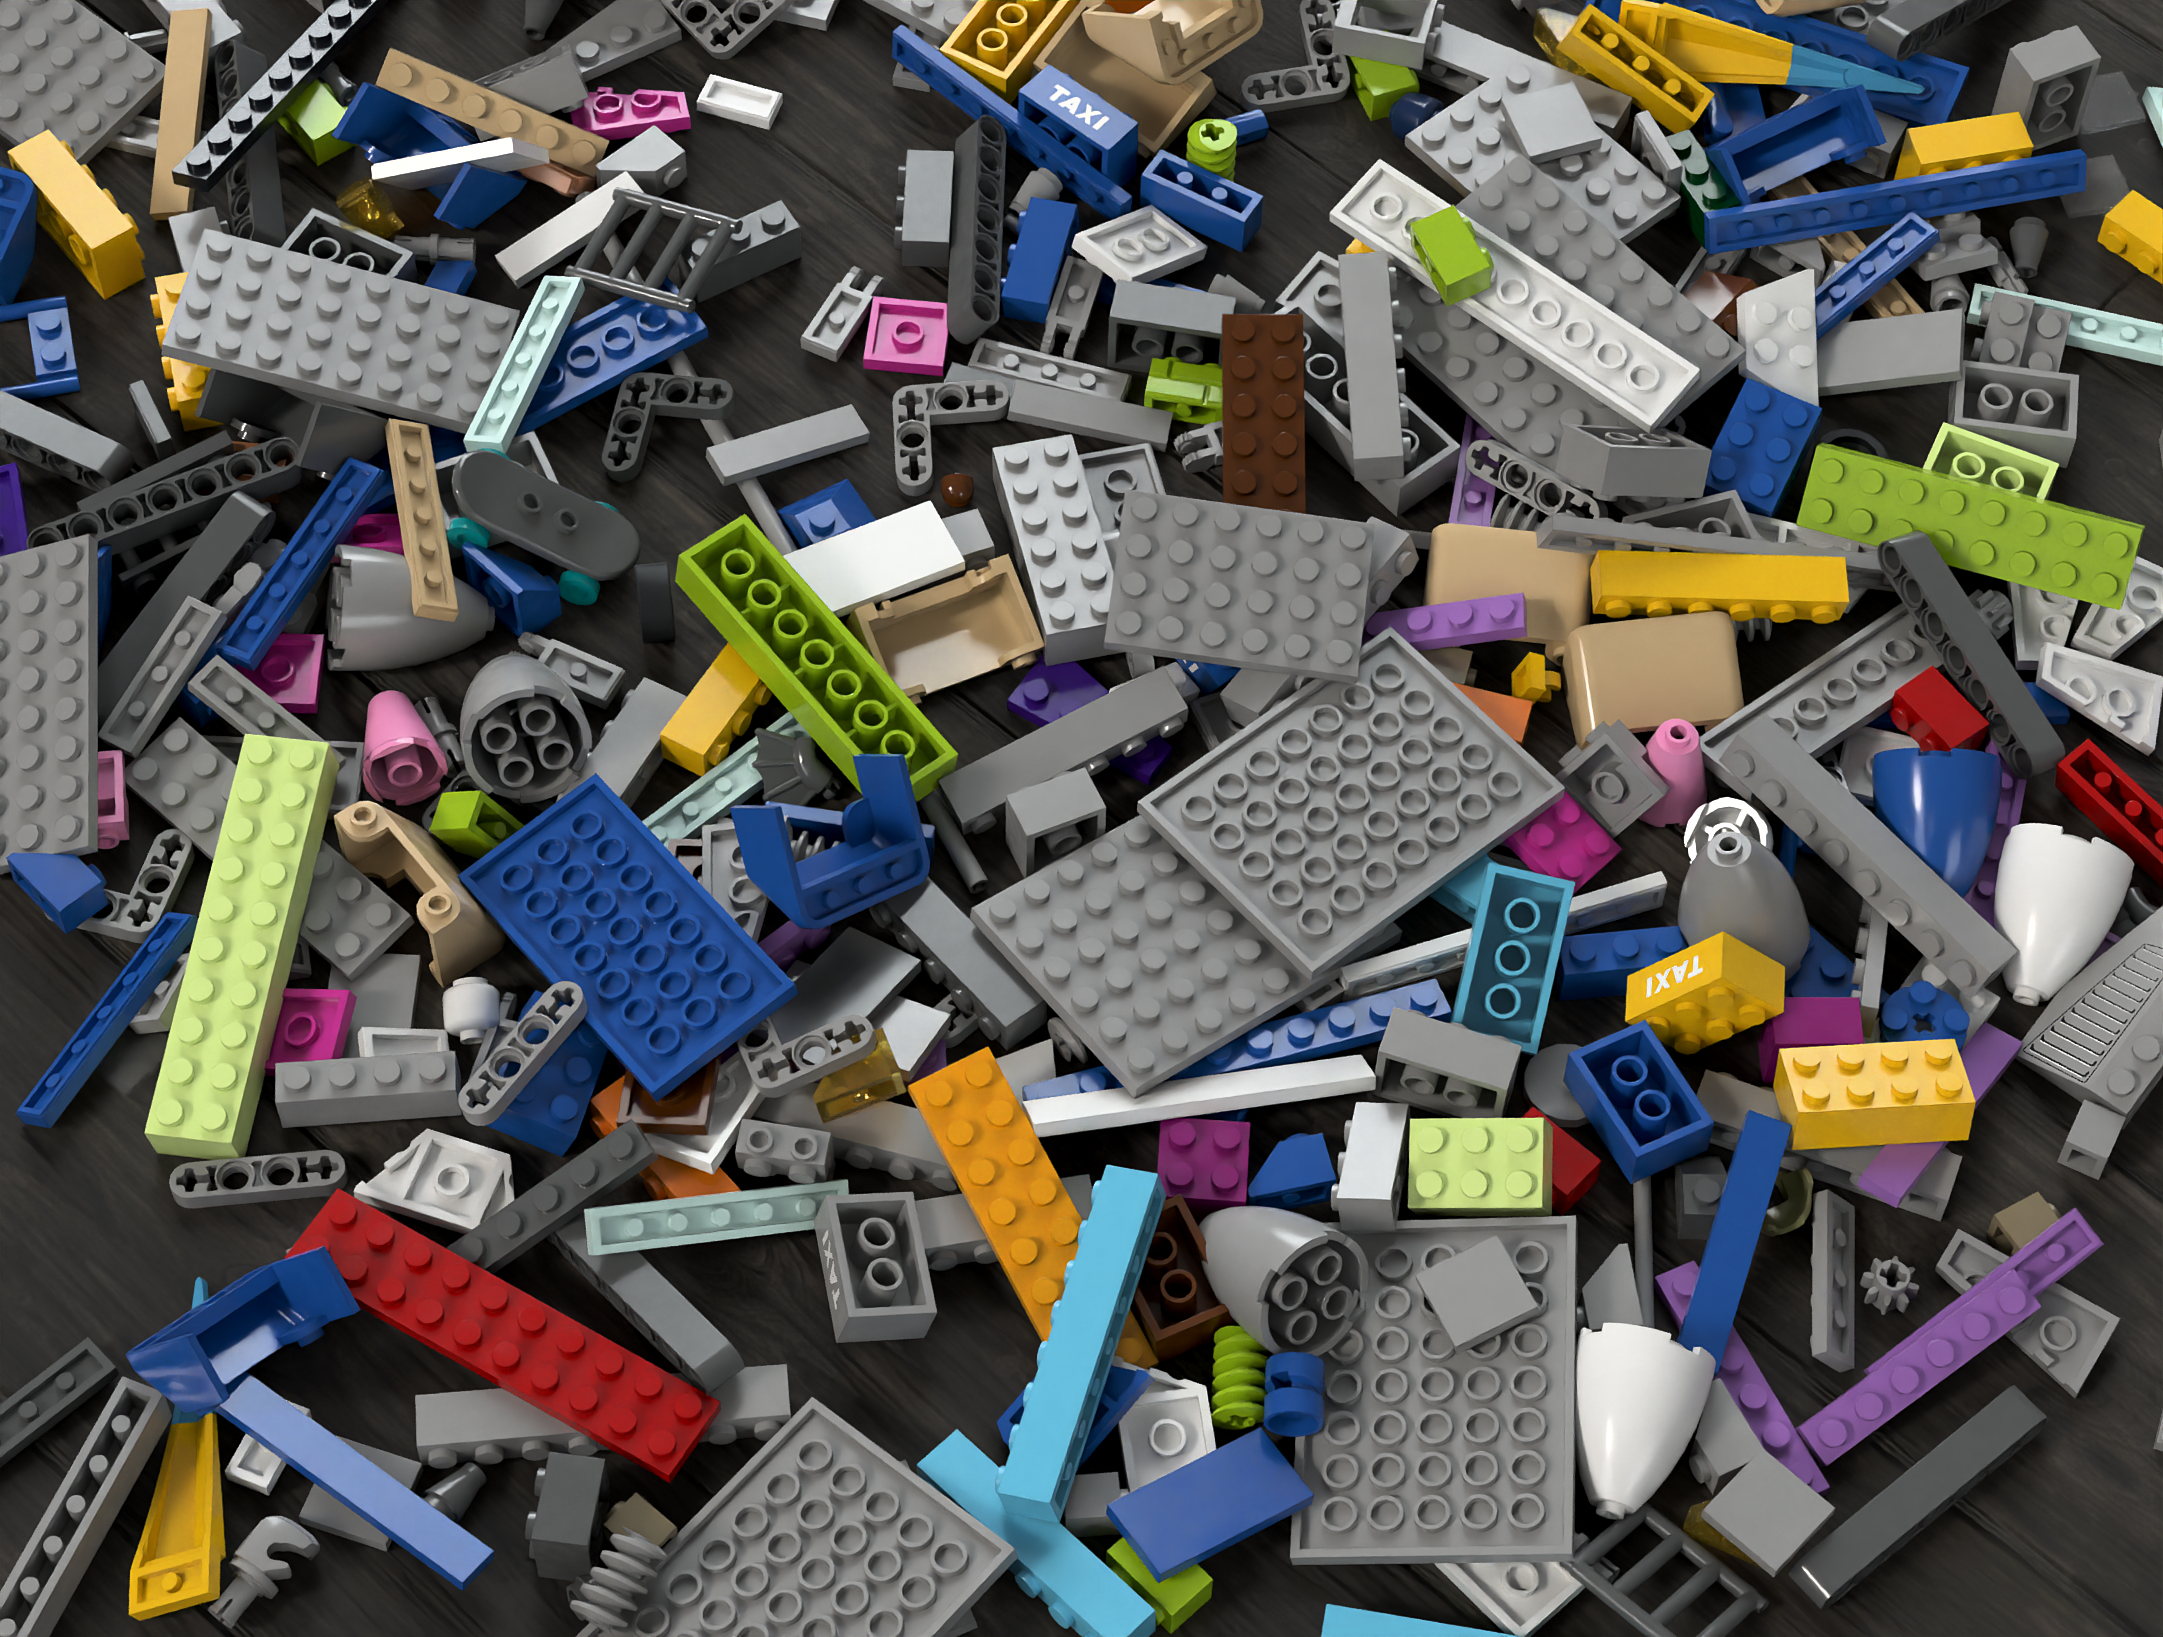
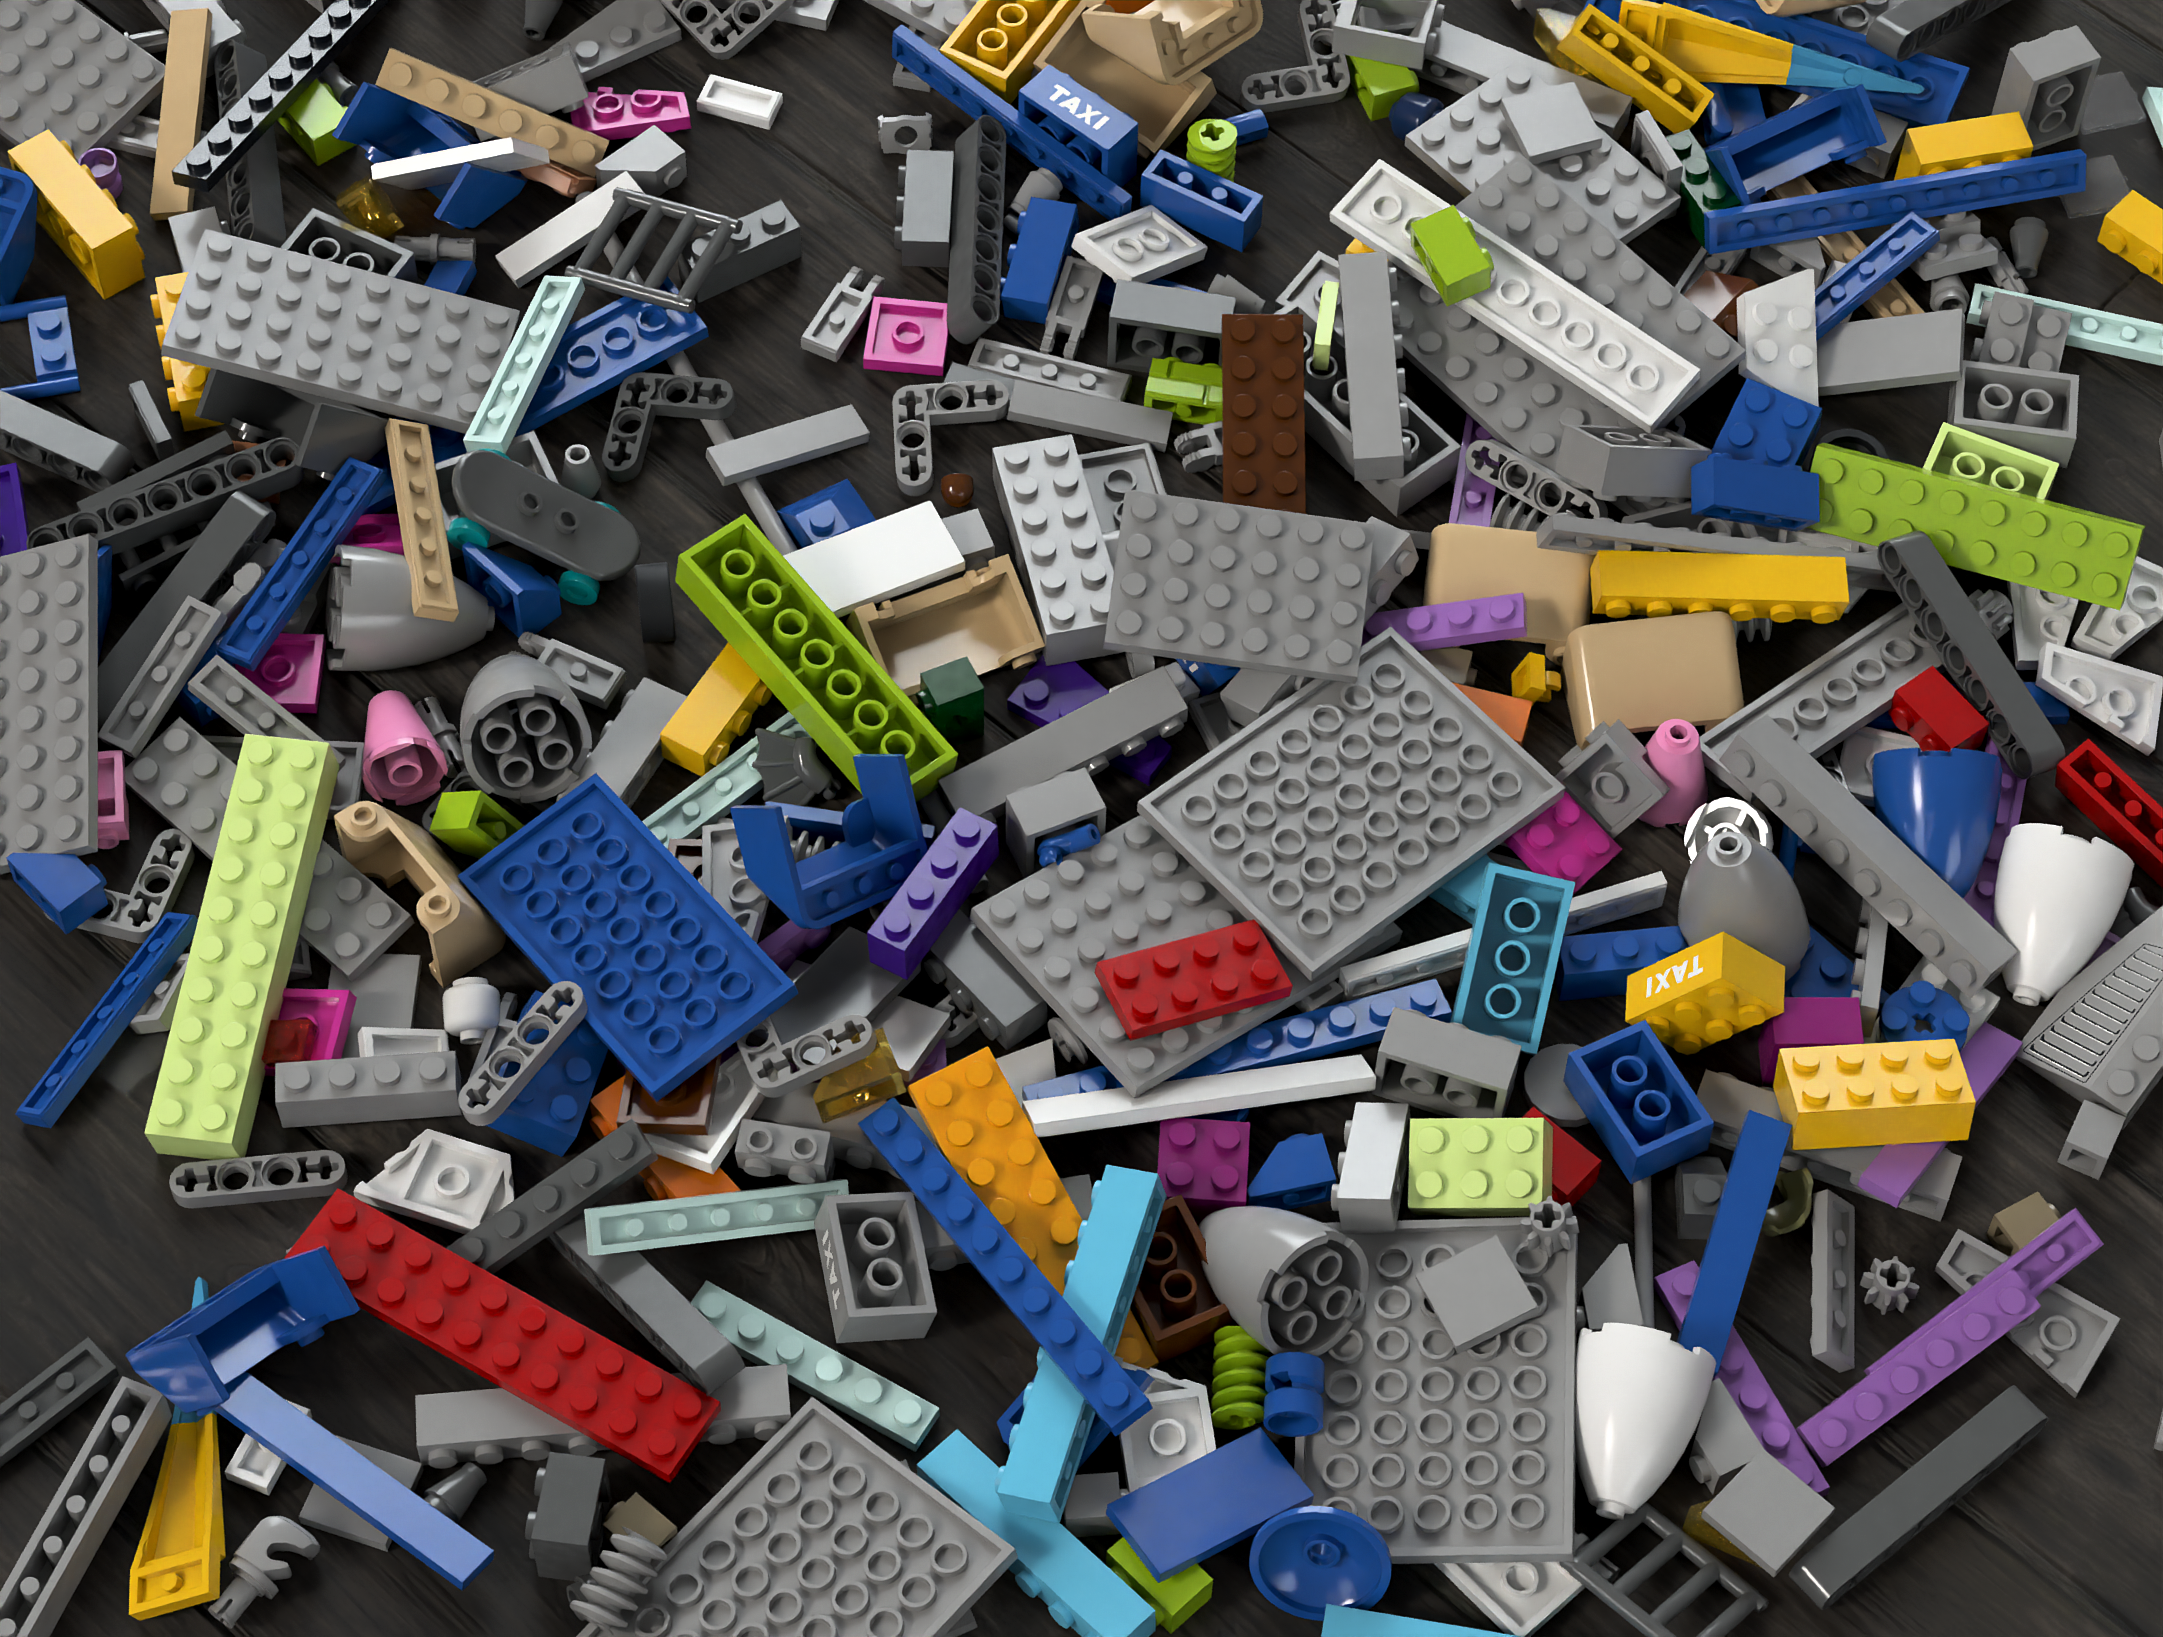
(104, 168): none -> medium lavender wheel
(289, 1041): none -> clear red plate
(580, 472): none -> light grey cone
(818, 1368): none -> light aqua plate
(890, 125): none -> light grey piece
(933, 893): none -> dark purple brick
(953, 701): none -> dark green brick
(1006, 1267): none -> blue plate
(1057, 847): none -> blue arm
(1193, 979): none -> red plate
(1319, 1559): none -> blue dish
(1325, 325): none -> yellowish green tile
(1546, 1214): none -> light grey gear
(1755, 492): none -> blue brick

